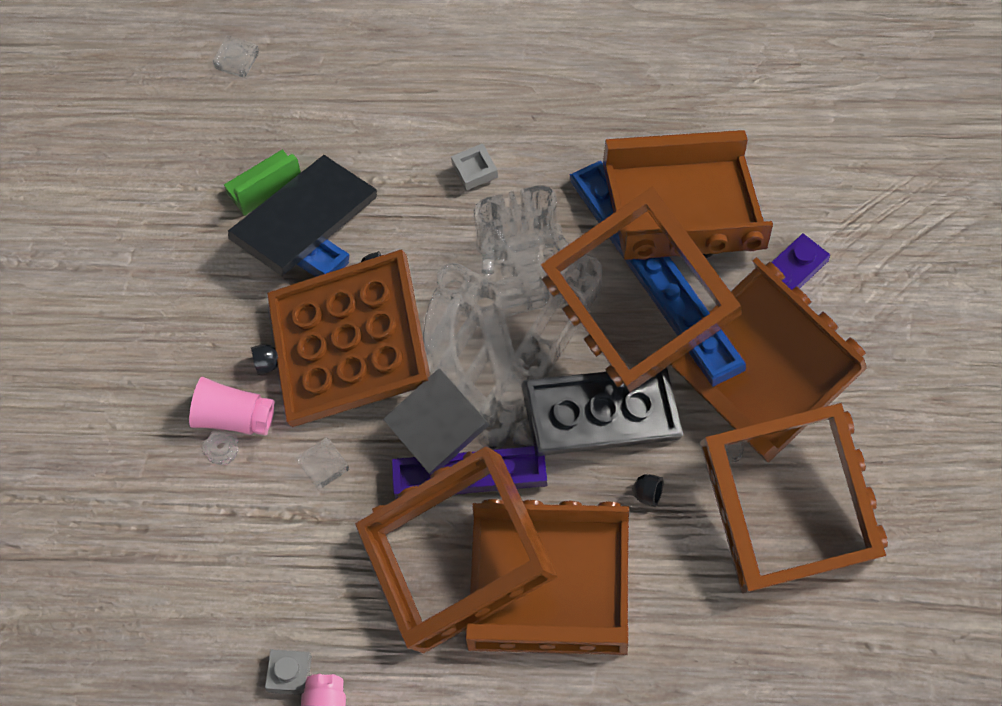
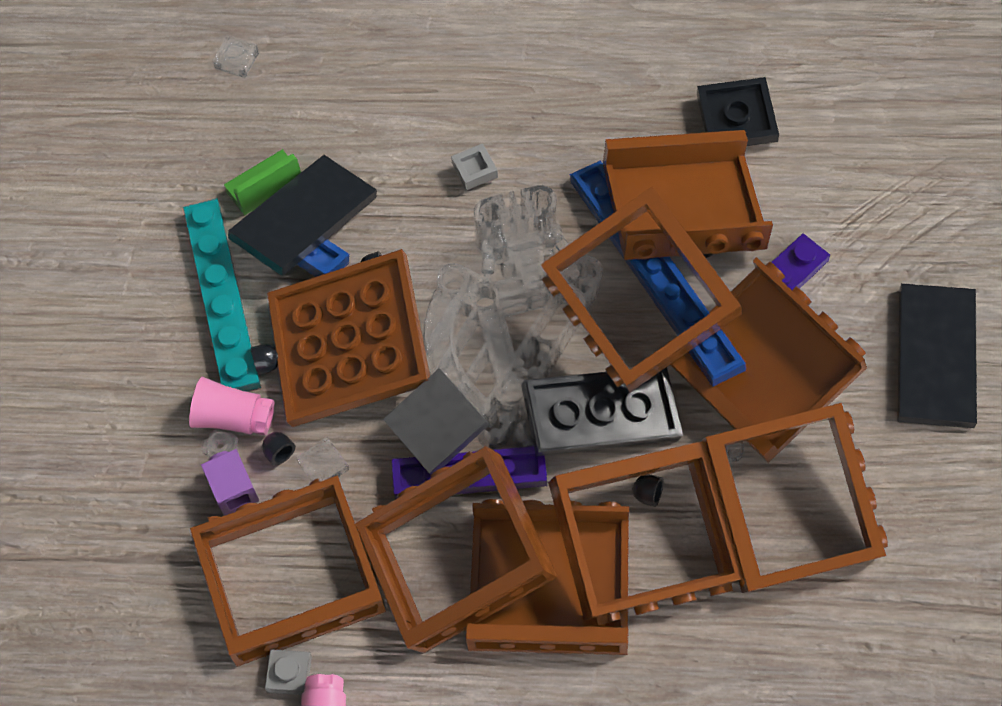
(221, 296): none -> teal plate
(229, 481): none -> medium lavender brick
(278, 448): none -> black hinge
(306, 625): none -> dark orange window
(712, 510): none -> dark orange window
(739, 107): none -> black plate
(937, 356): none -> black tile

